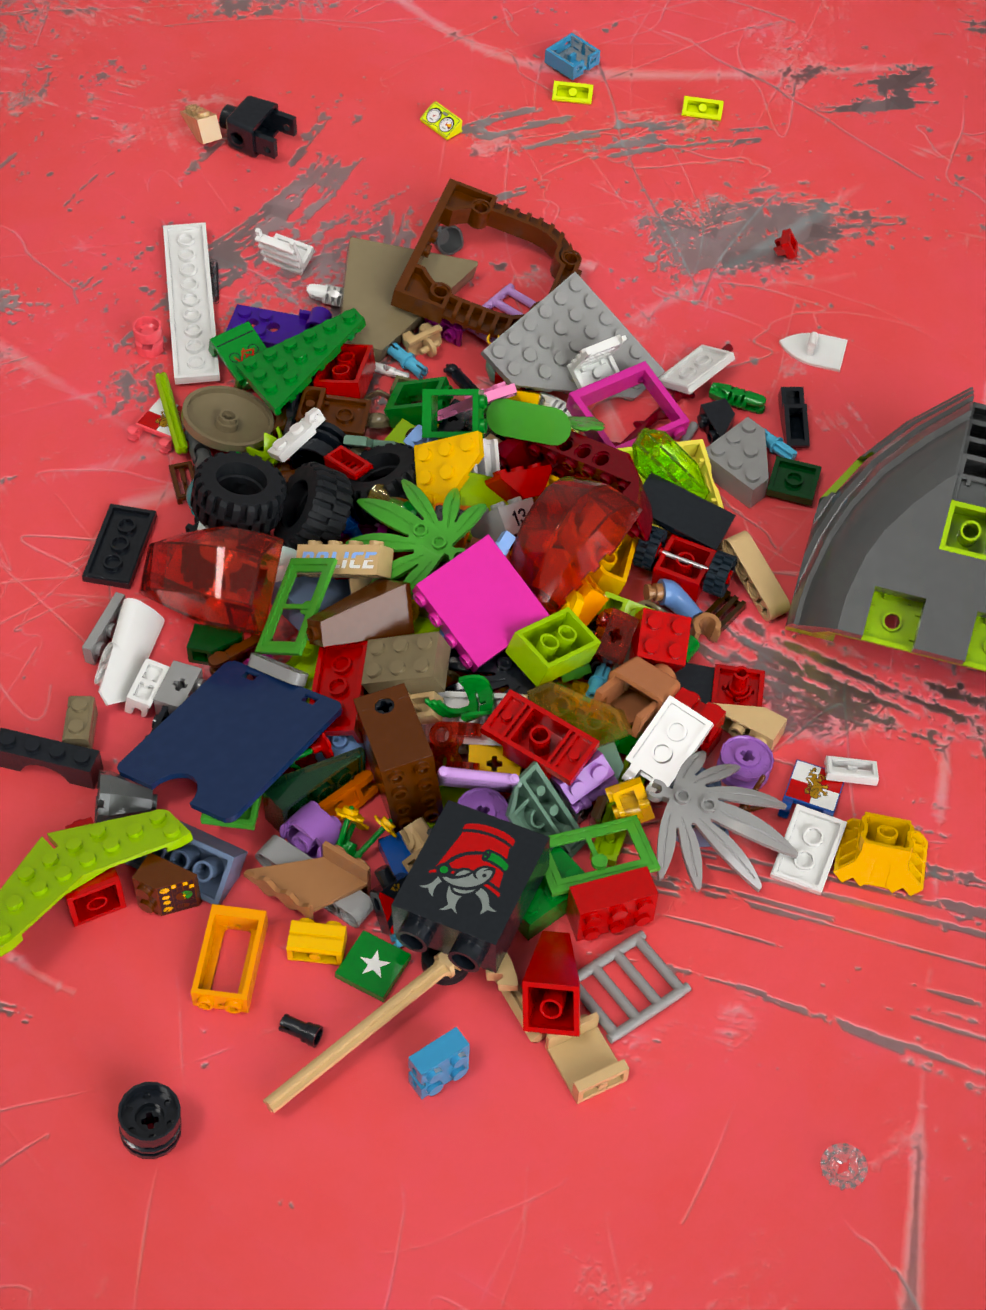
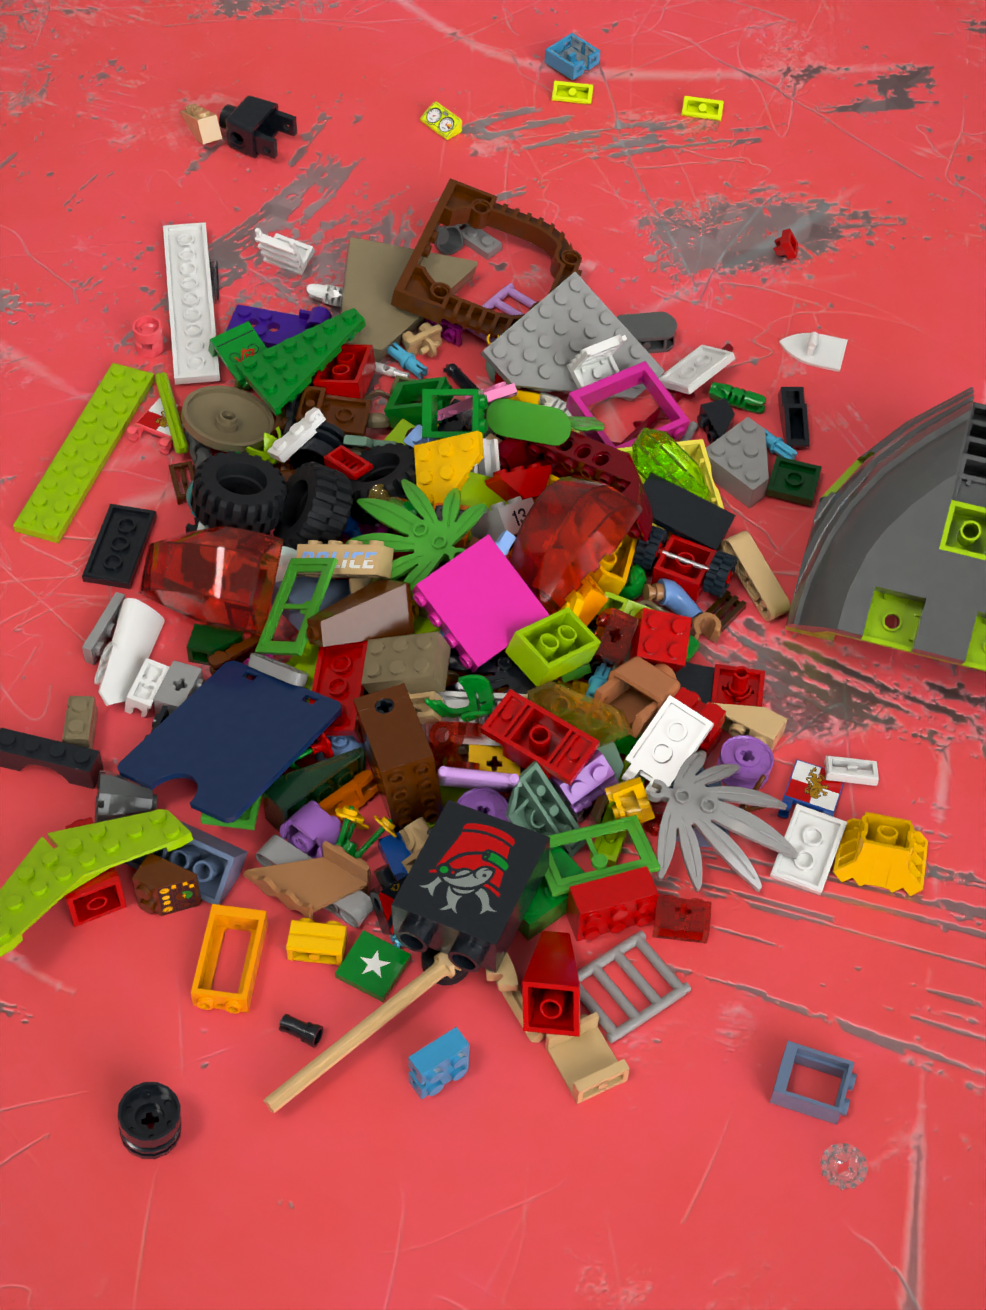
(84, 453): none -> lime plate
(480, 241): none -> light grey plate
(635, 583): none -> green hair
(649, 825): none -> clear red plate
(653, 330): none -> dark grey brick
(670, 924): none -> clear red brick
(821, 1062): none -> sand blue window

